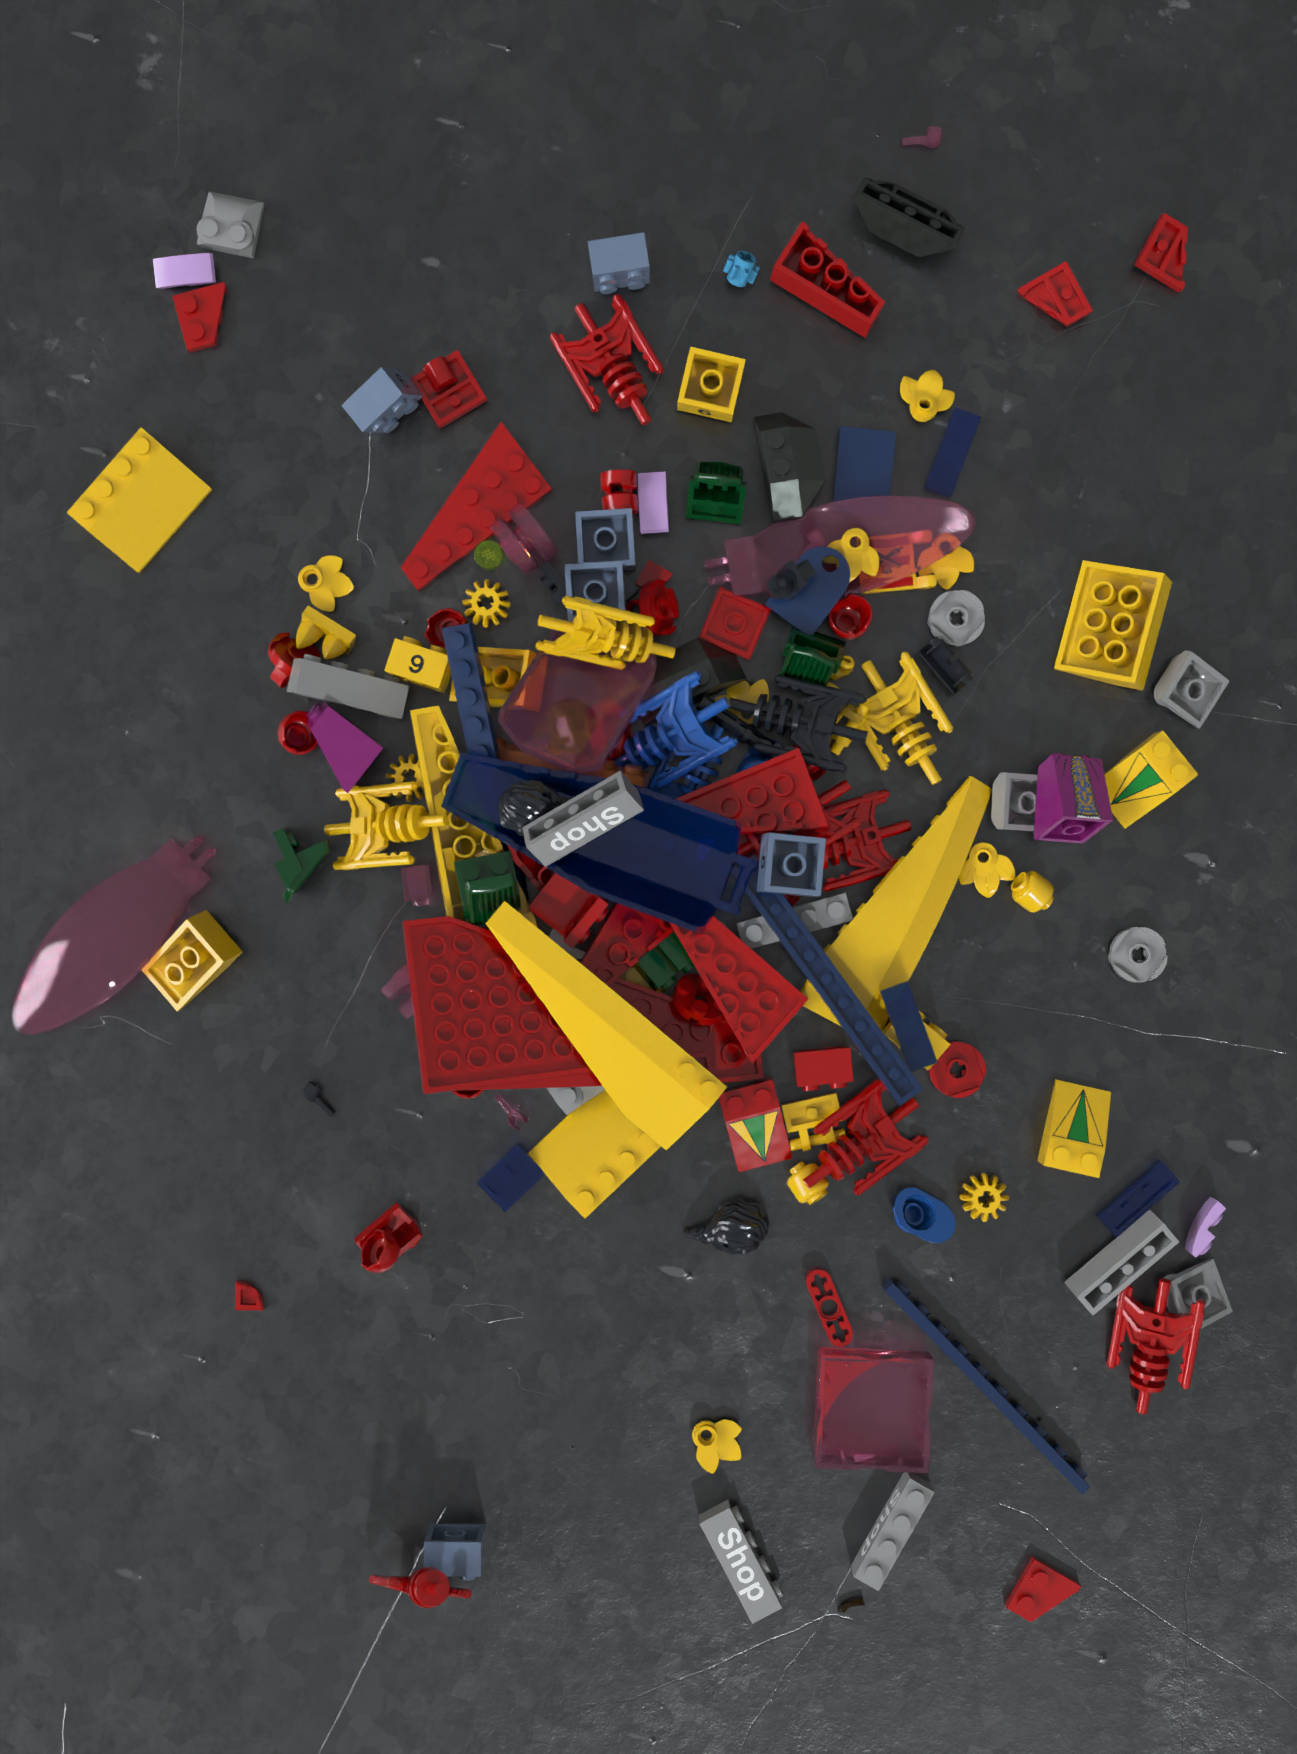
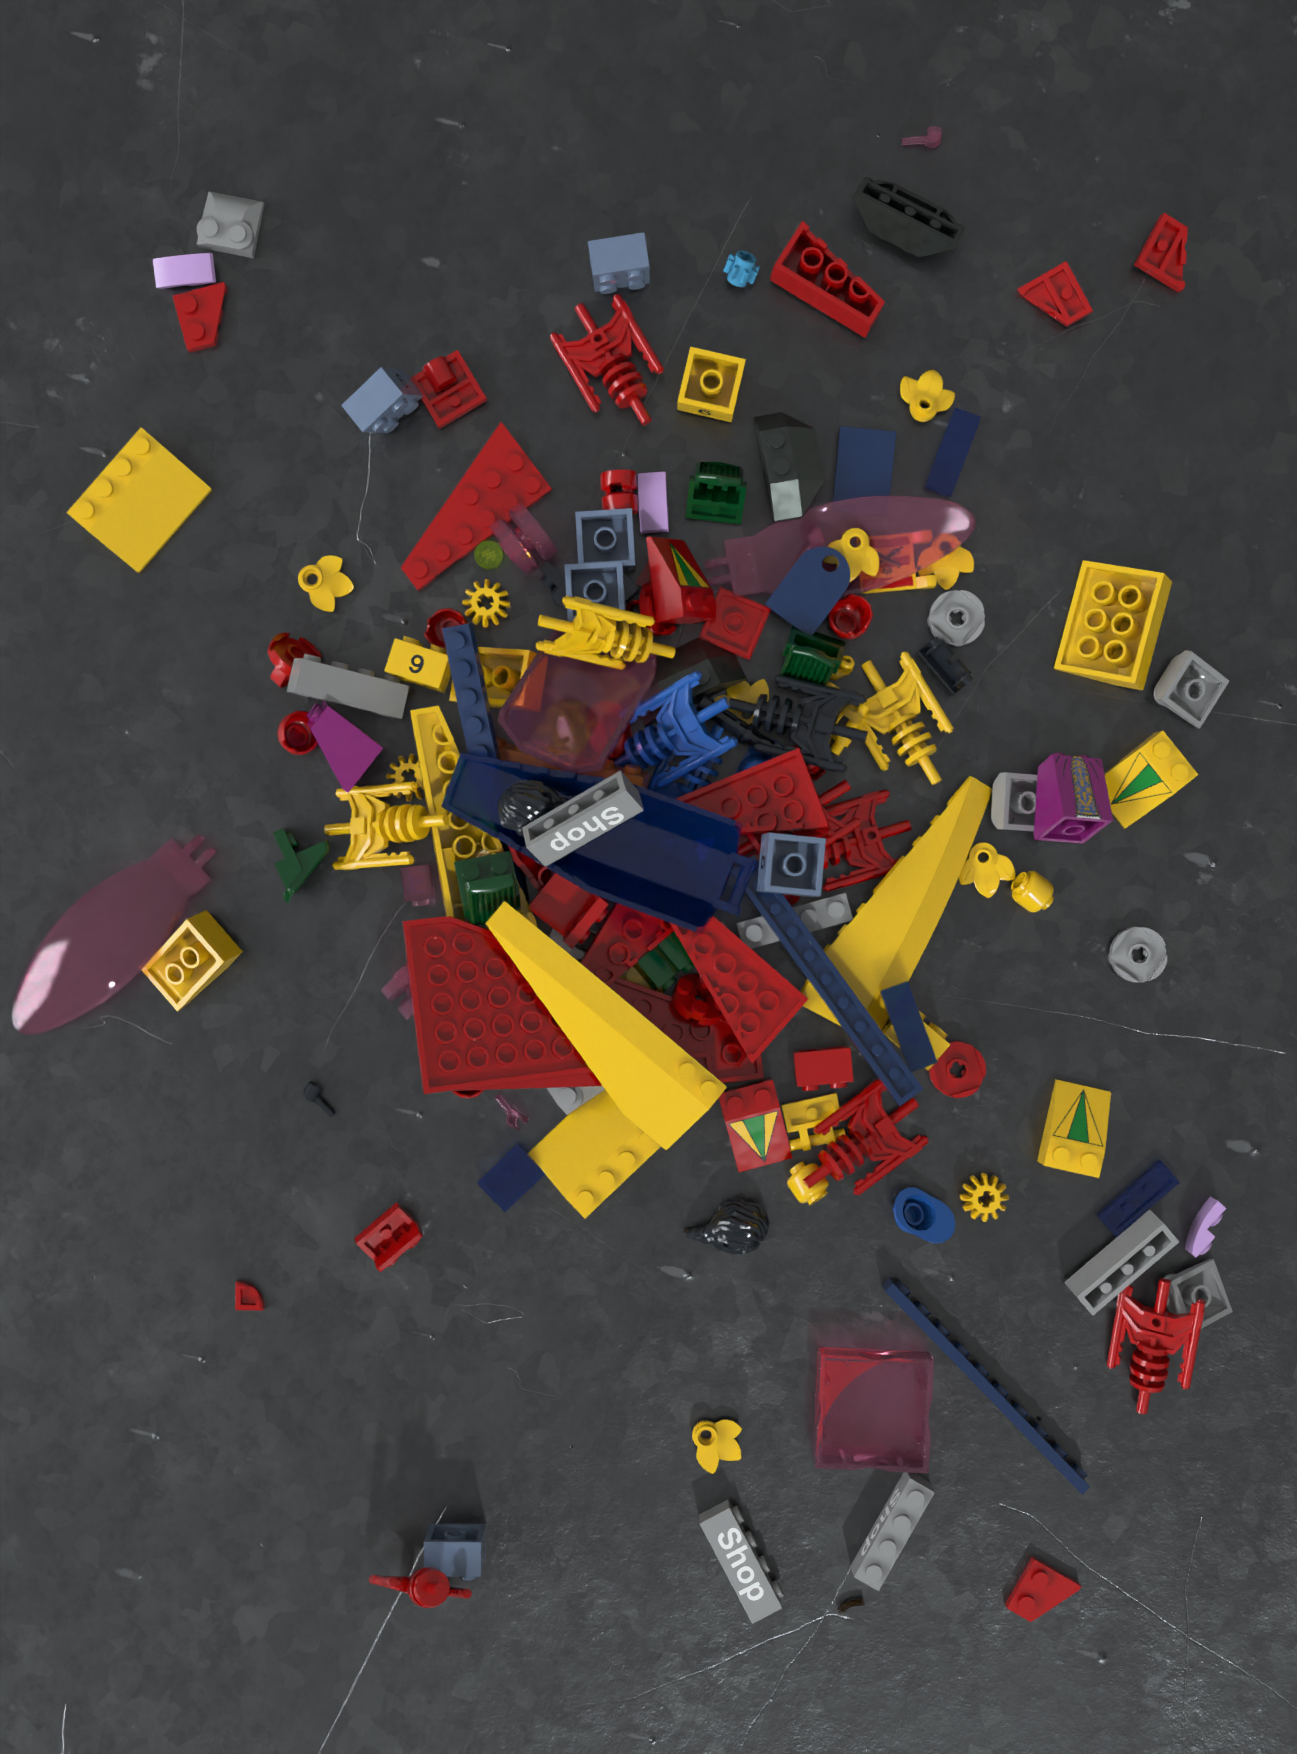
(317, 626): yellow tile -> none
(380, 1251): red hair -> none
(678, 583): none -> red slope
(790, 580): black hips -> none
(829, 1328): red beam -> none

